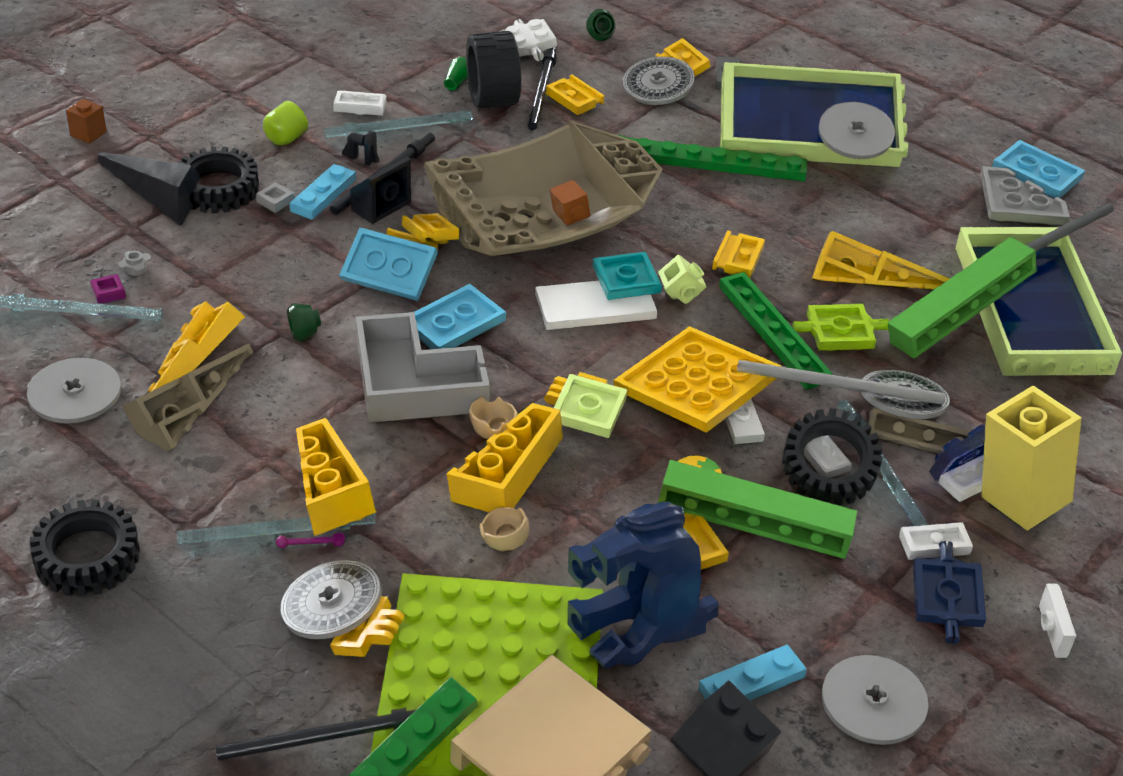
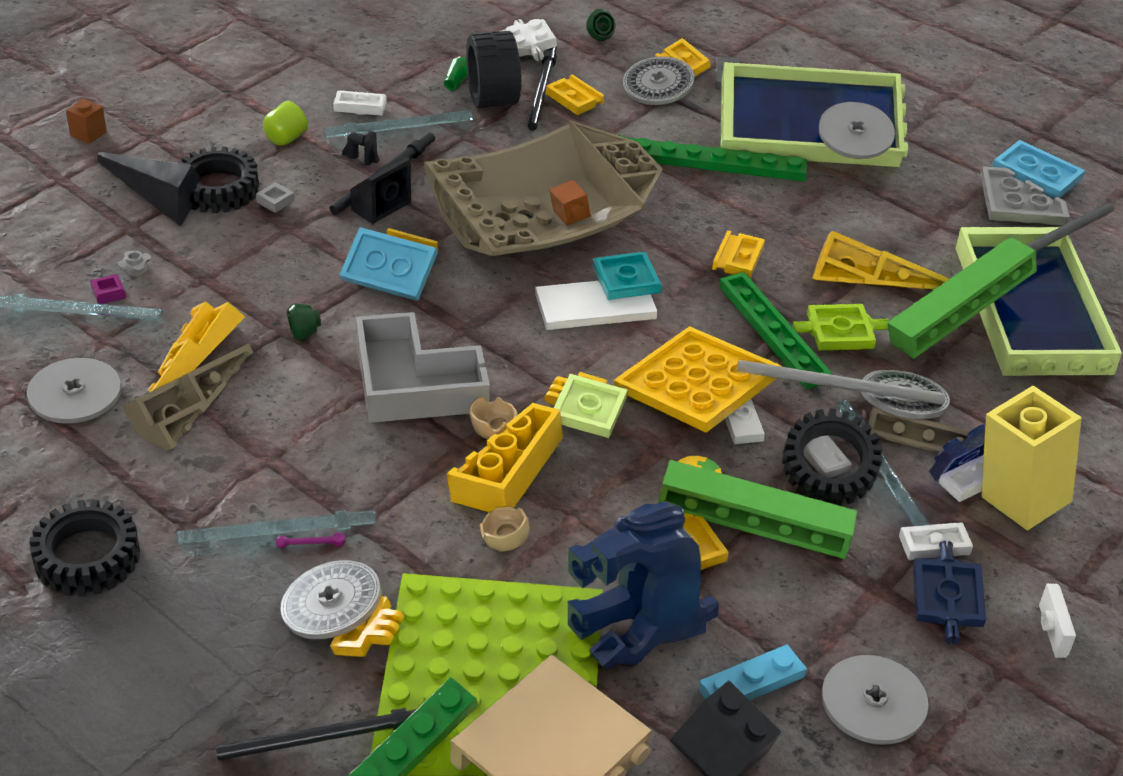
(322, 191): medium azure plate -> none
(332, 479): yellow wedge -> none
(431, 226): yellow plate -> none
(457, 318): medium azure plate -> none
(682, 279): yellowish green brick -> none

